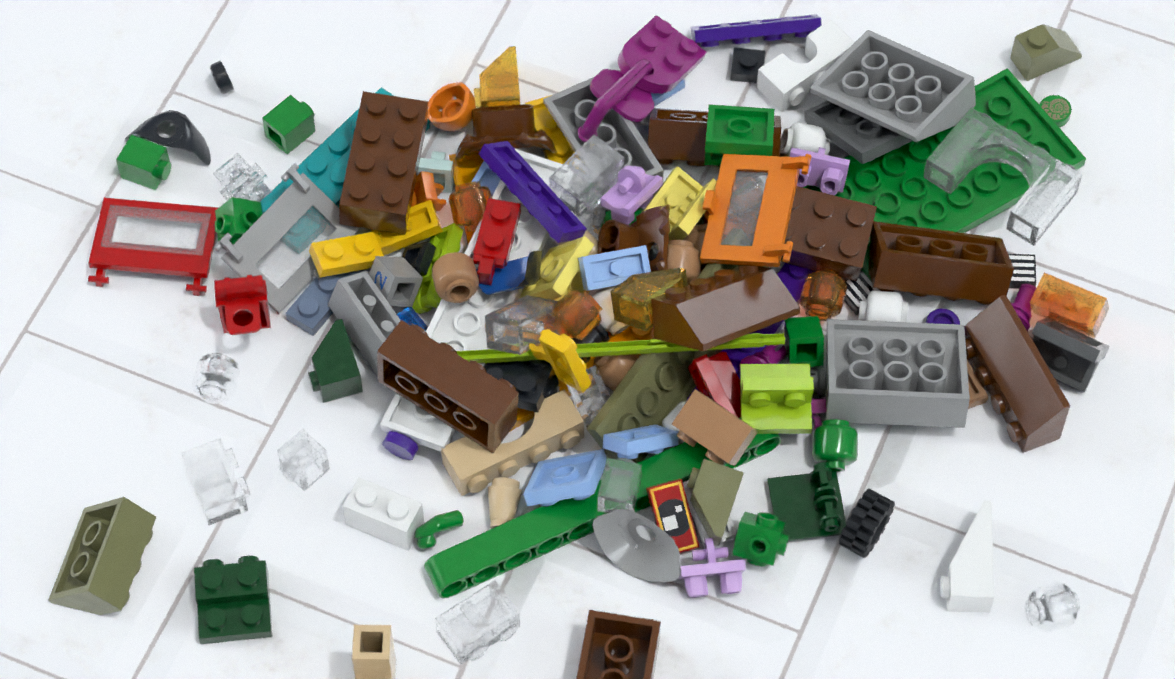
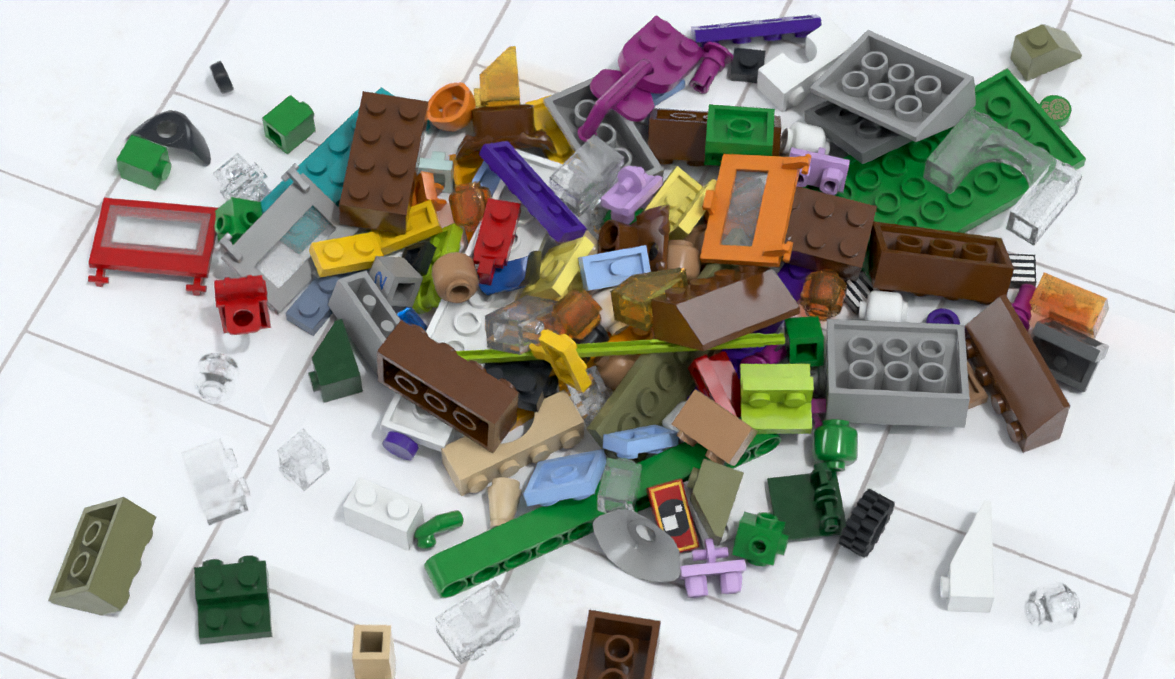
(712, 63): none -> magenta pin

